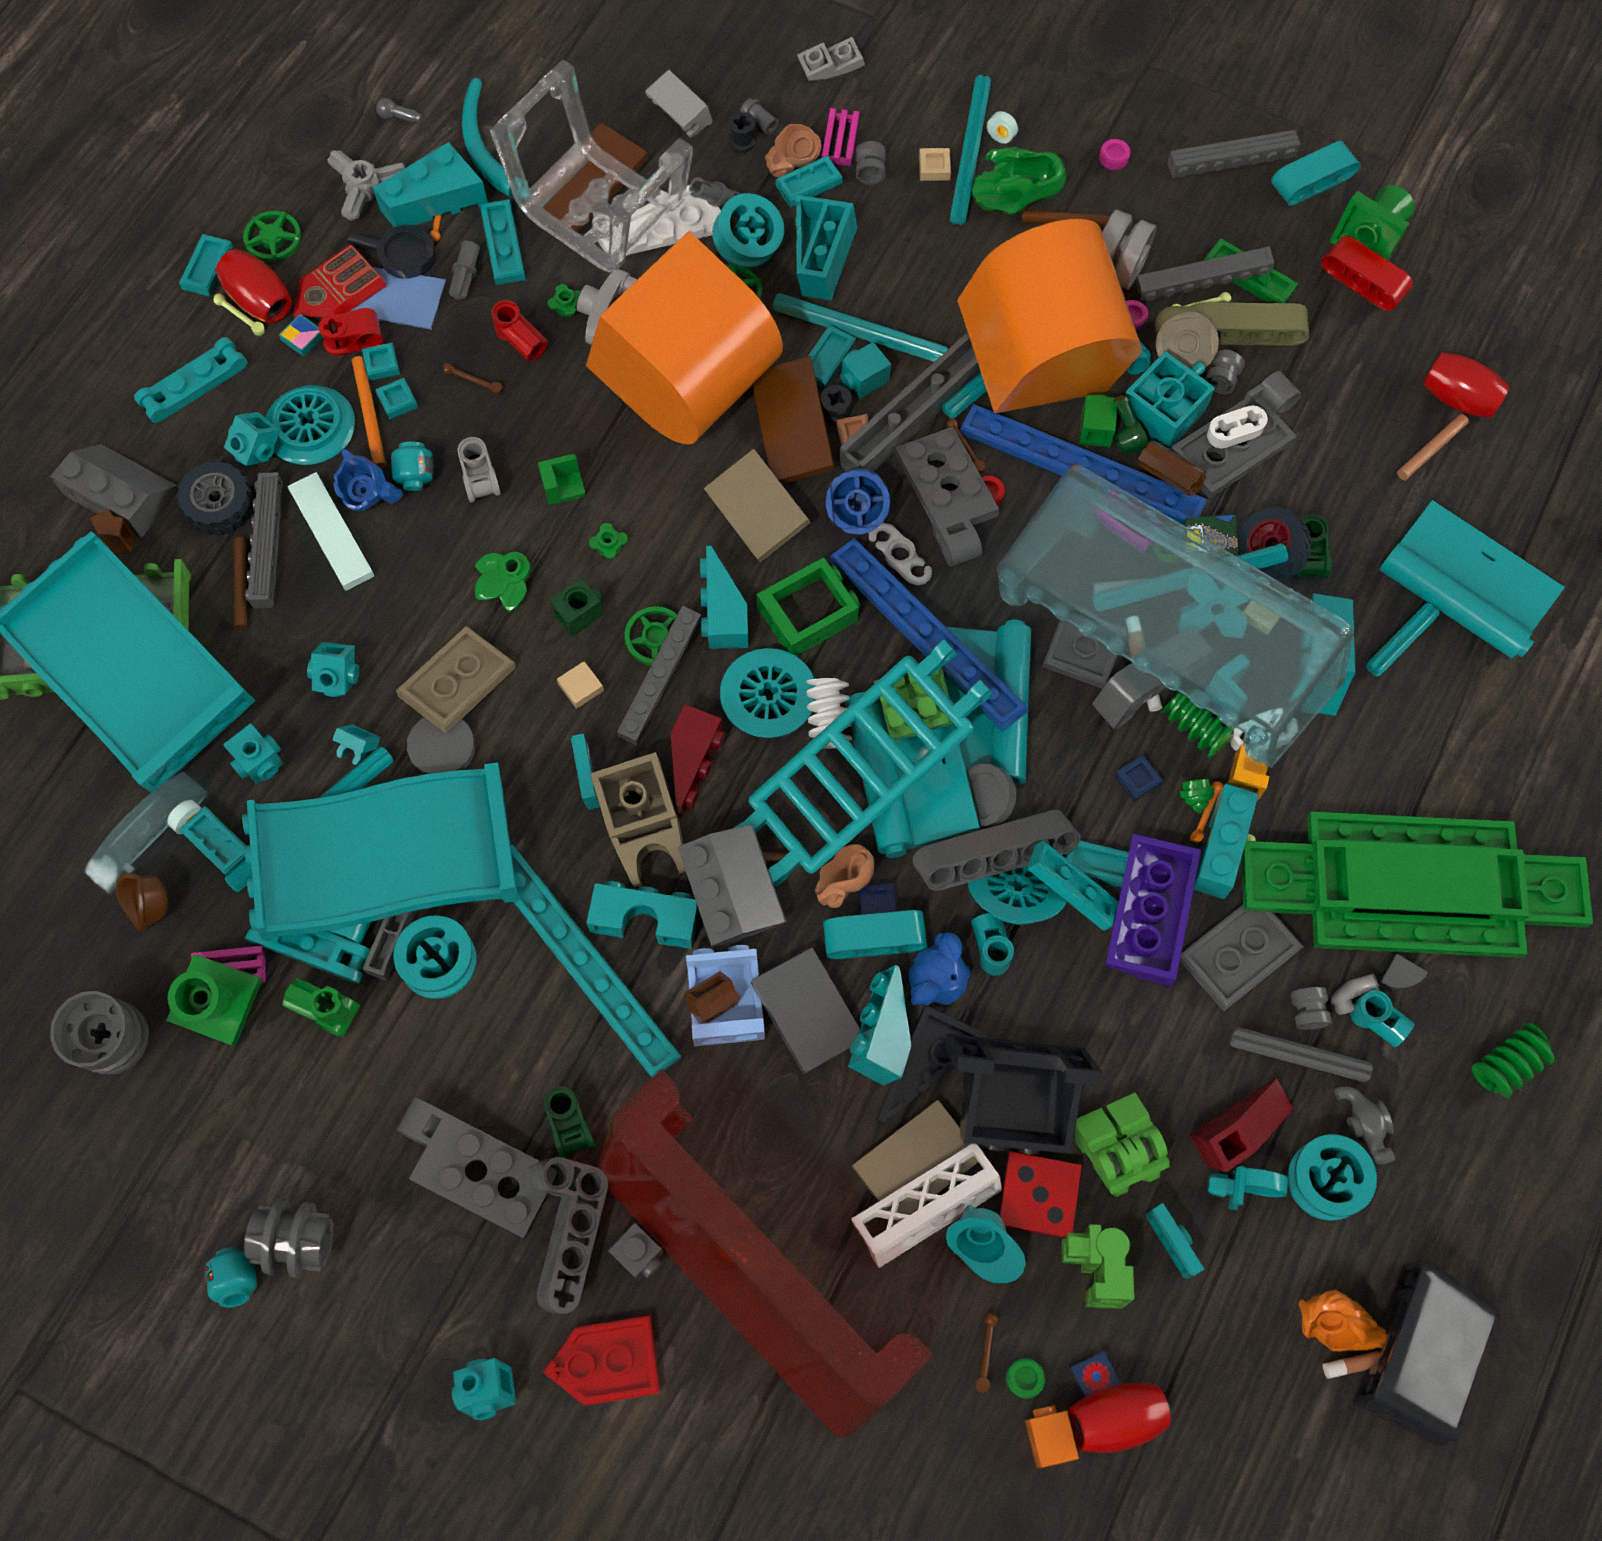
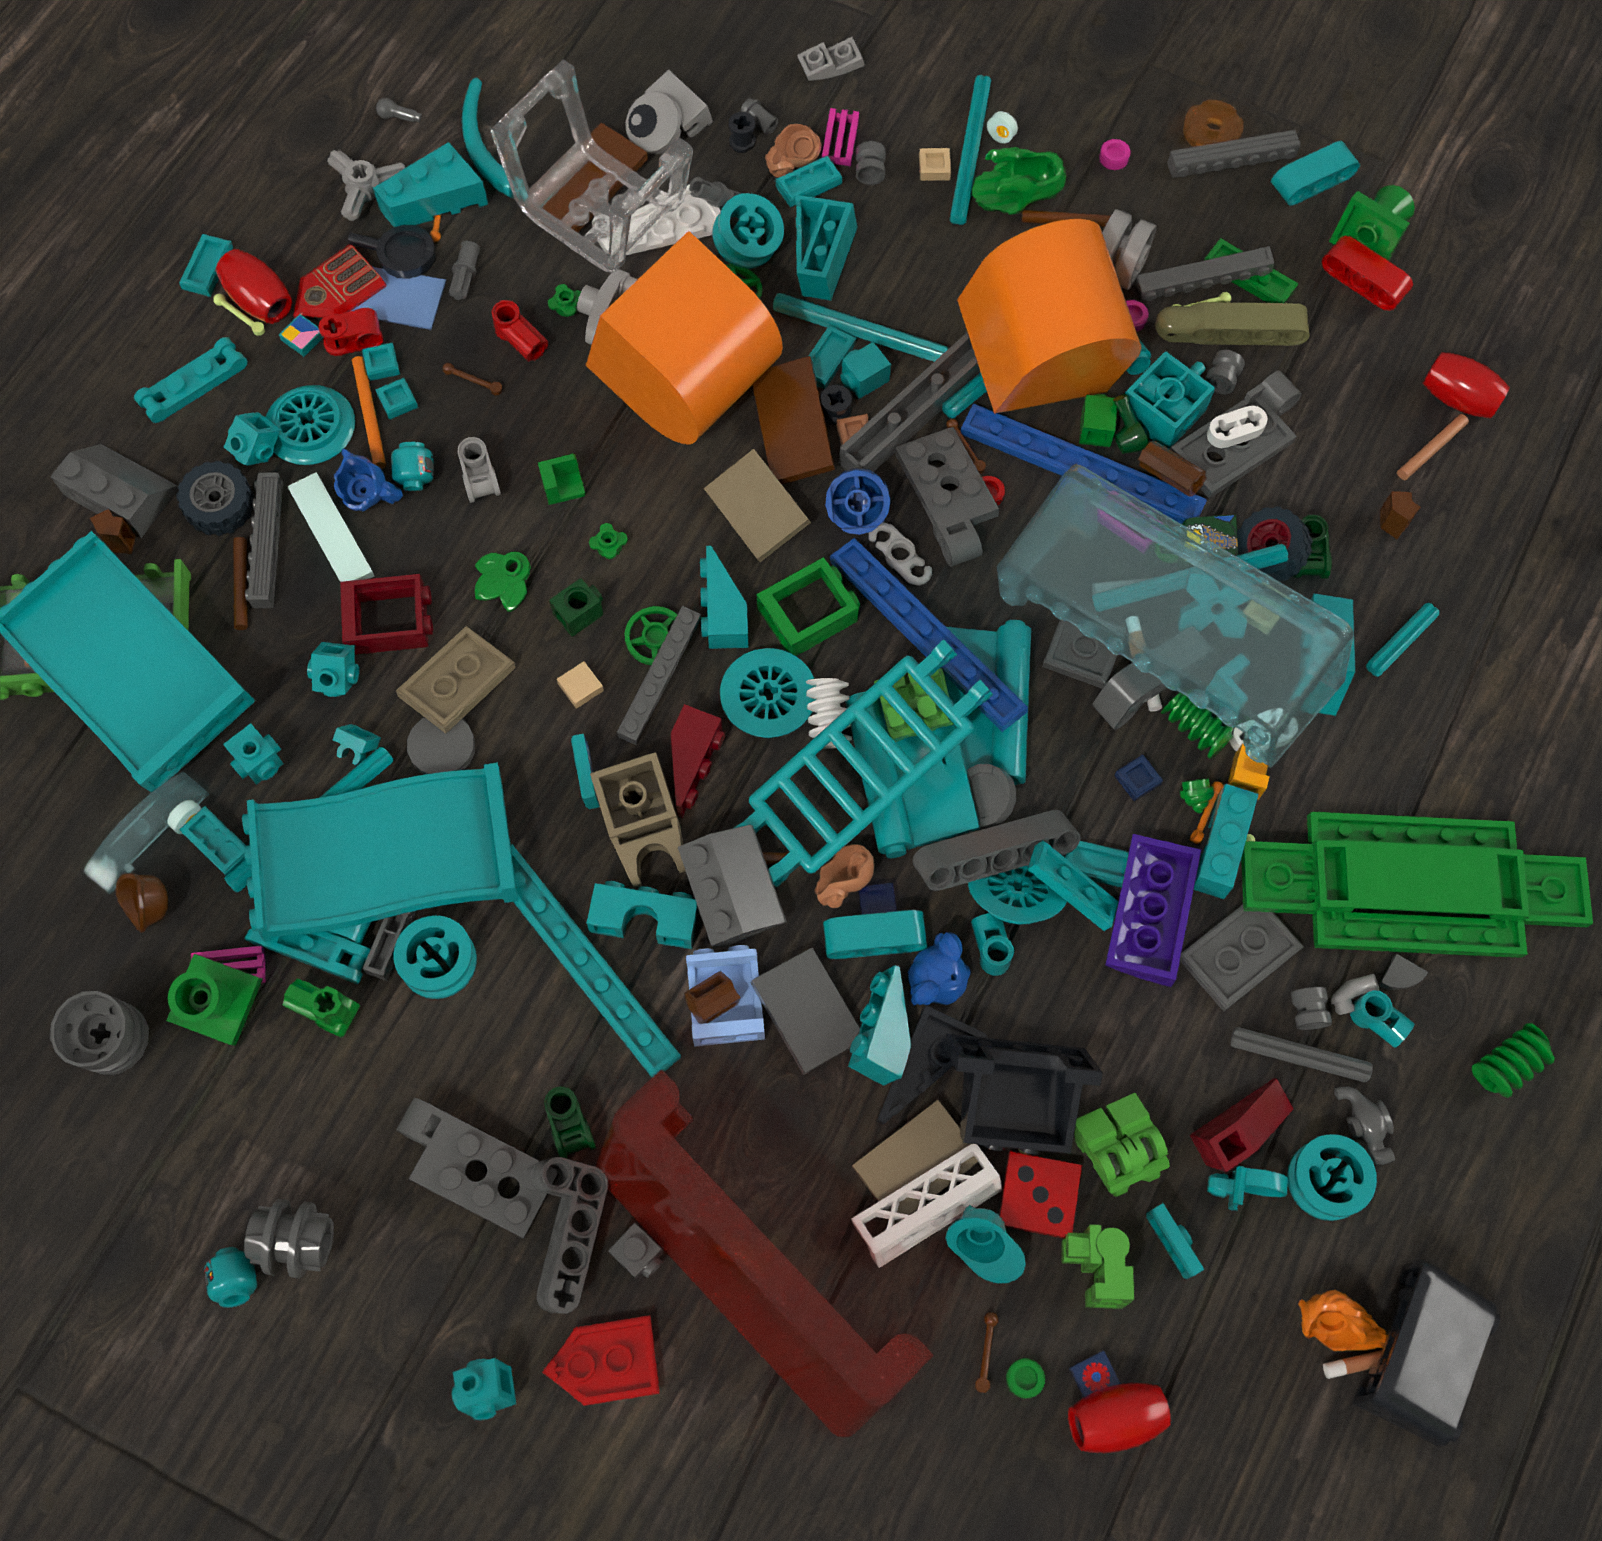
(272, 236): green wheel -> none
(381, 589): none -> dark red window
(502, 242): teal tile -> none
(654, 122): none -> light grey tile
(1051, 1437): orange brick -> none
(1188, 338): dark tan tile -> none
(1215, 112): none -> clear orange tile
(1397, 513): none -> reddish brown piece
(1472, 580): teal door -> none

